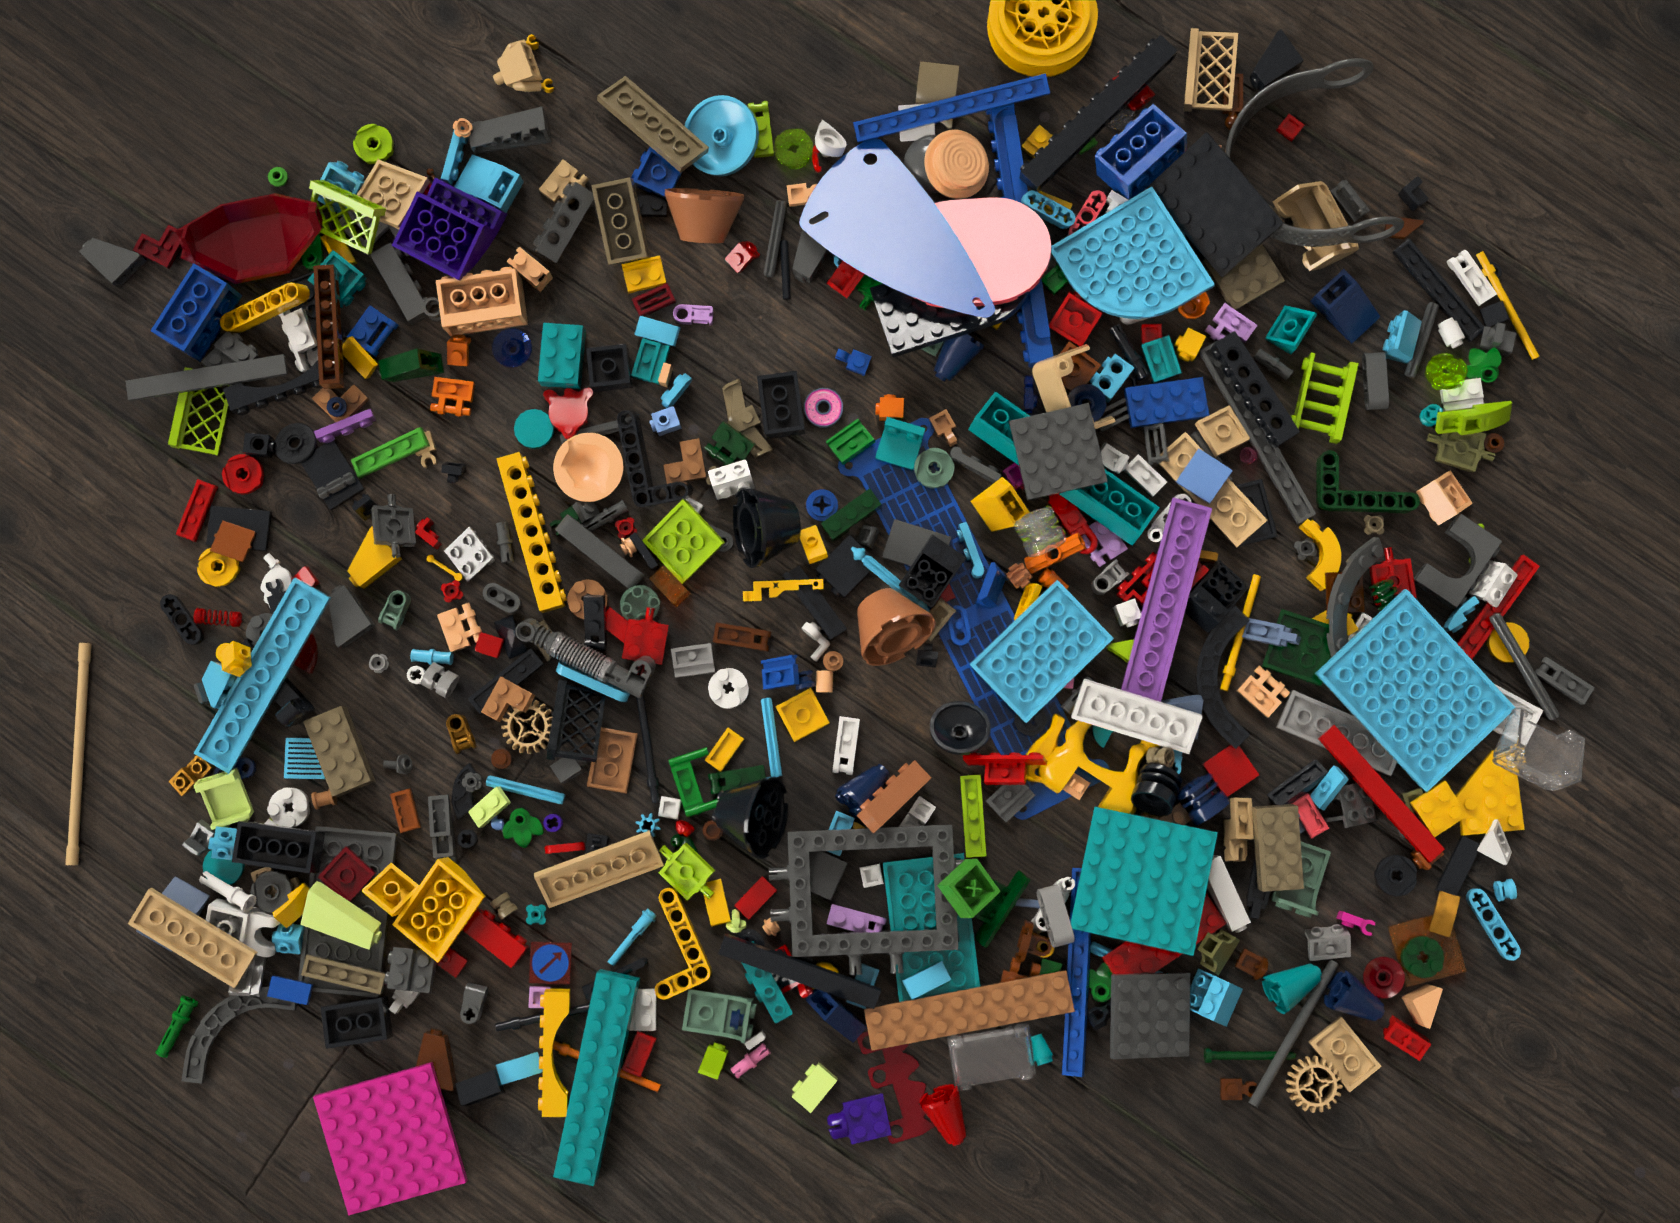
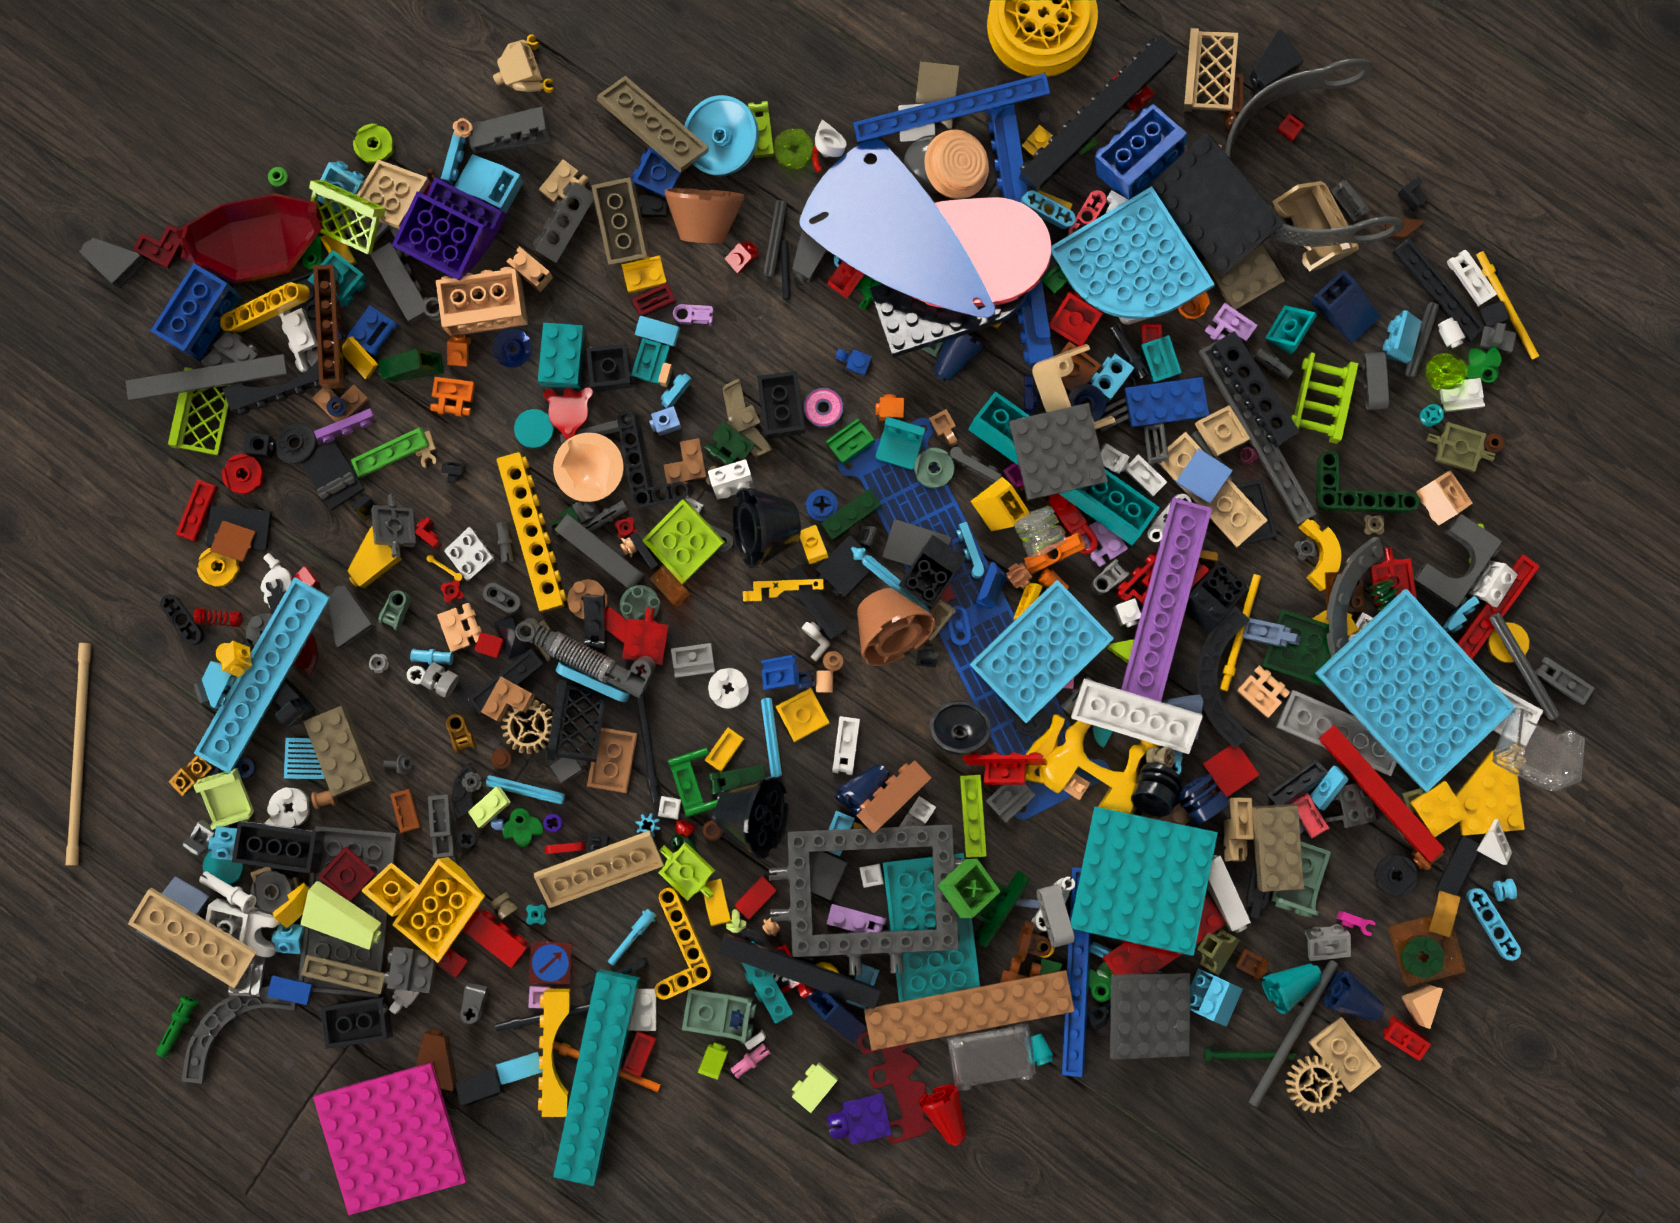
(741, 636): reddish brown plate -> none
(799, 194): light nougat plate -> none
(926, 980): medium azure slope -> none
(1189, 344): yellow brick -> none
(1233, 1088): reddish brown plate -> none
(1393, 979): dark red dish -> none
(1474, 420): lime slope -> none

